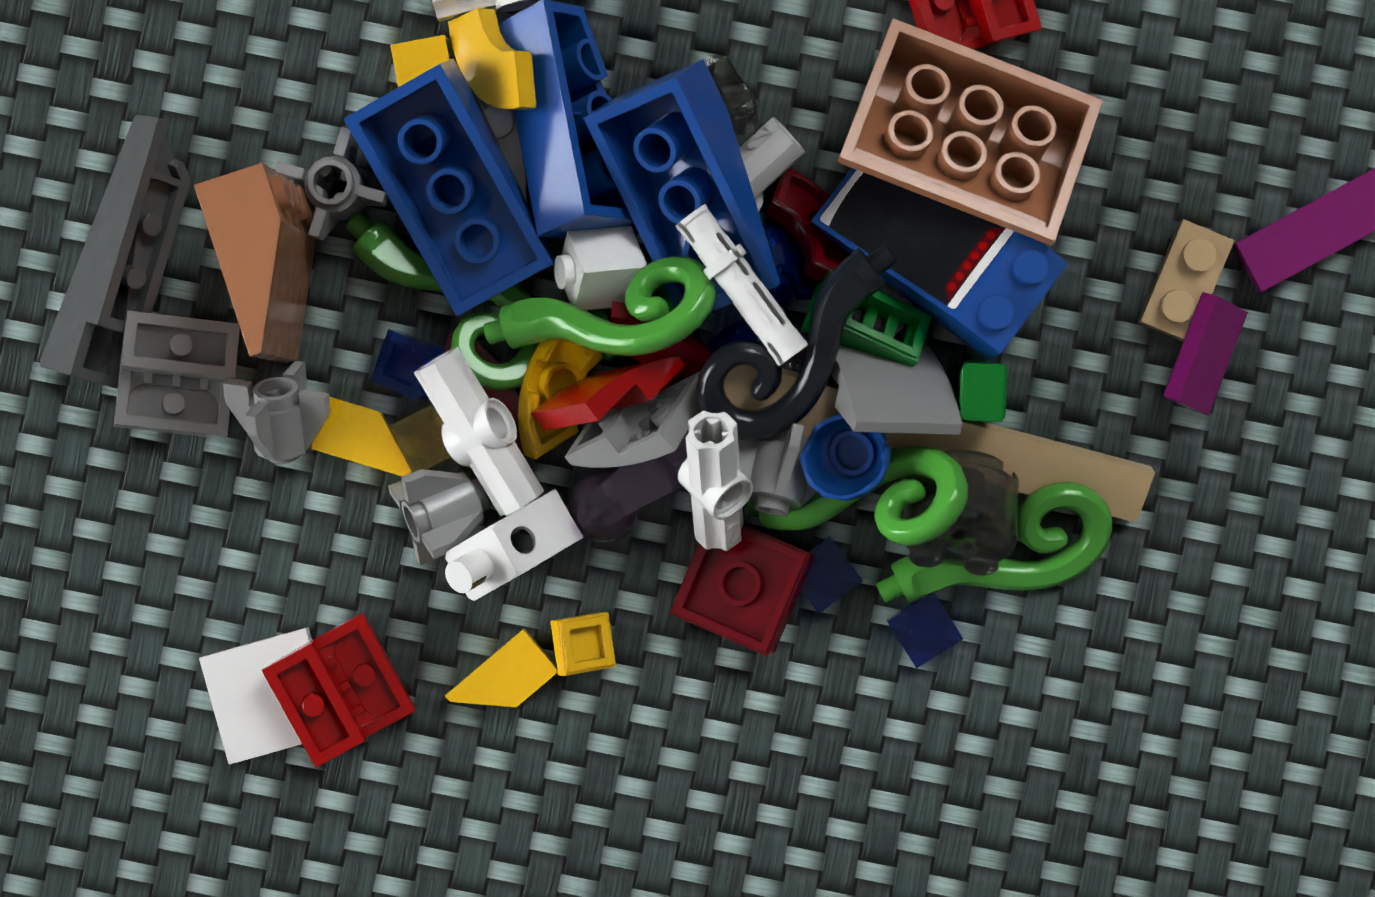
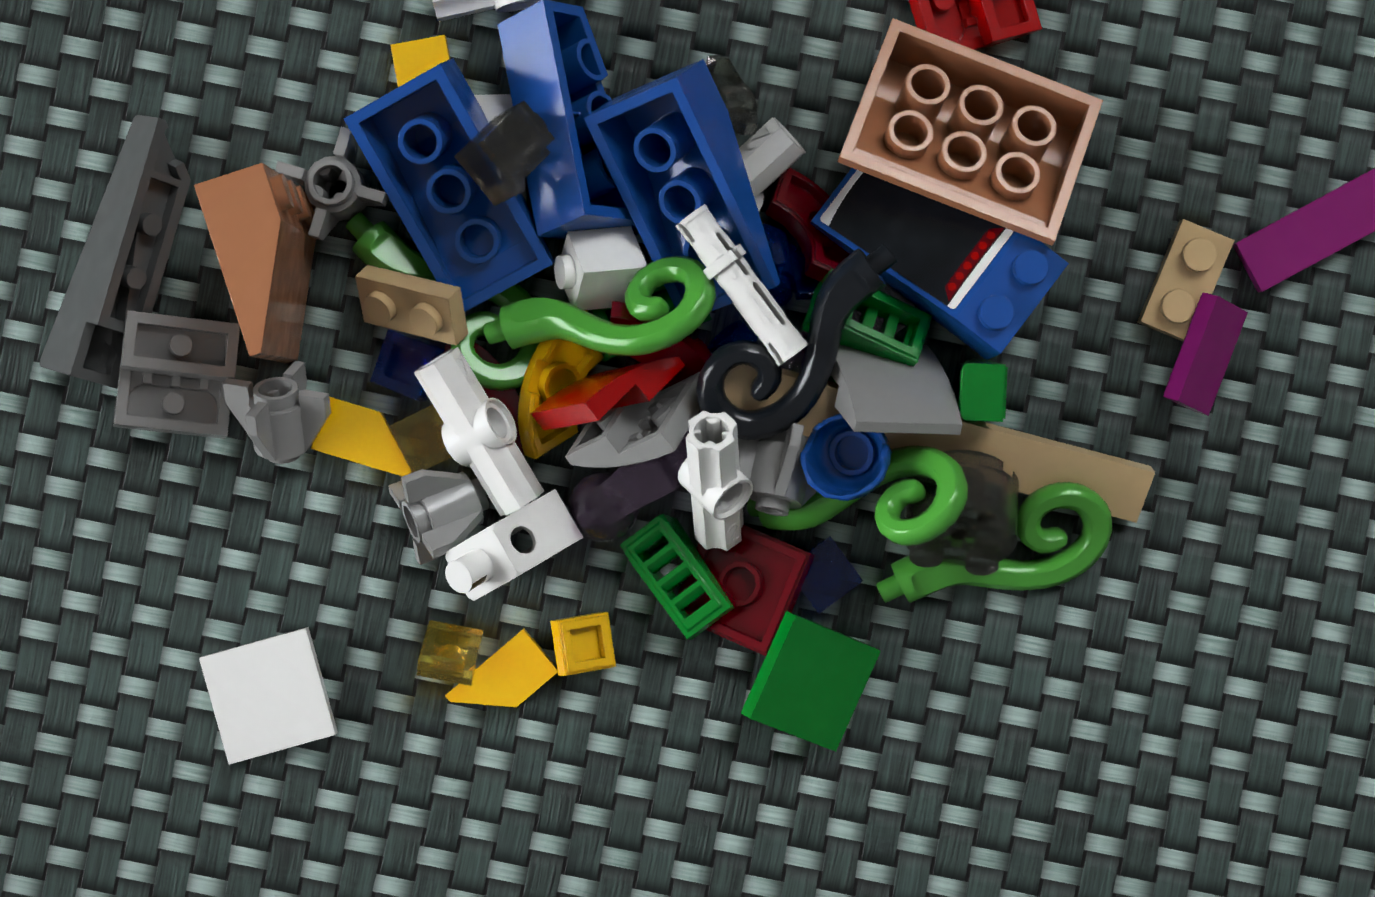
(339, 689): red slope -> none
(412, 304): none -> tan plate
(450, 652): none -> clear yellow plate
(489, 64): yellow tile -> none
(506, 152): none -> clear smoke window
(649, 538): none -> green slope
(810, 681): none -> green tile
(924, 629): clear blue plate -> none

